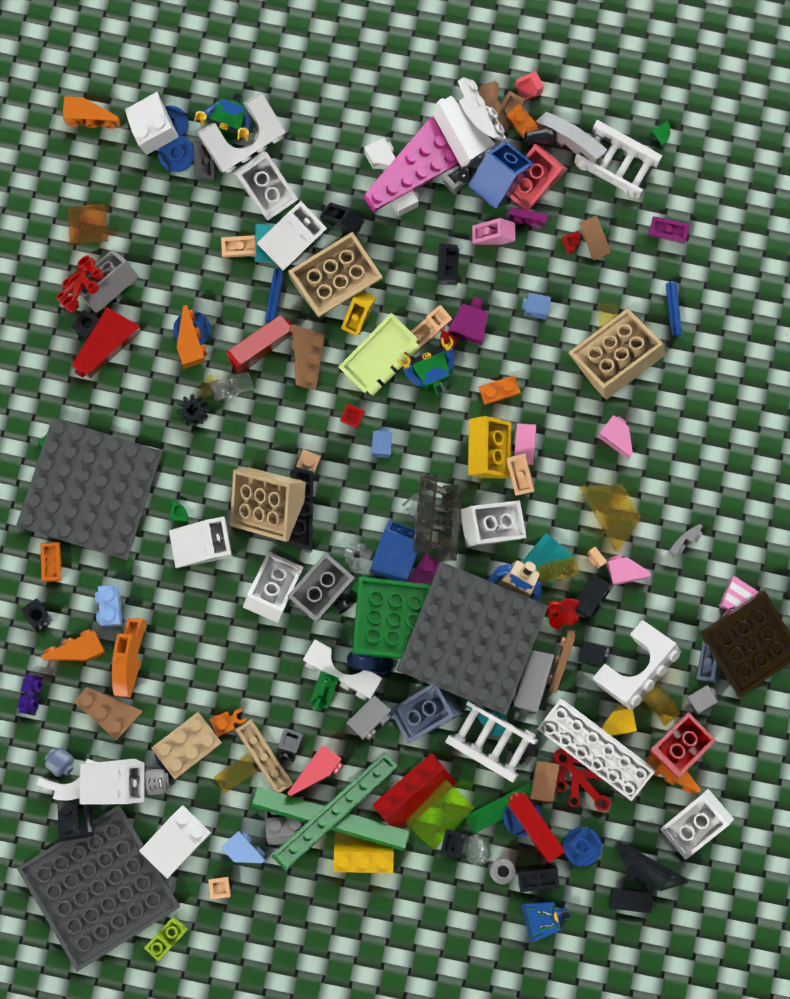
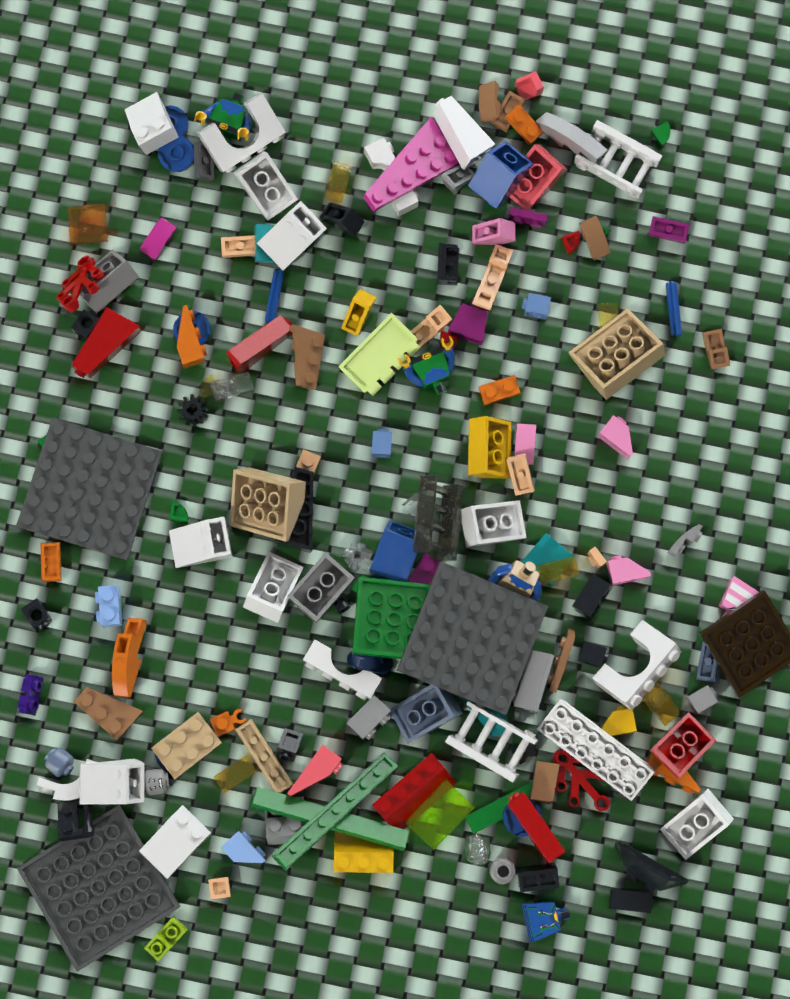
(80, 649): orange slope -> none
(83, 112): orange slope -> none
(158, 238): none -> dark pink slope
(323, 691): green hinge -> none
(334, 275): tan slope -> none
(338, 181): none -> clear yellow slope
(352, 416): red plate -> none
(453, 844): black bracket -> none
(465, 174): black hinge -> none
(481, 115): white slope -> none
(492, 277): none -> light nougat slope
(541, 136): black cone -> none
(562, 612): red plate -> none
(582, 846): blue tile -> none
(613, 511): clear yellow wing -> none
(716, 349): none -> medium nougat slope

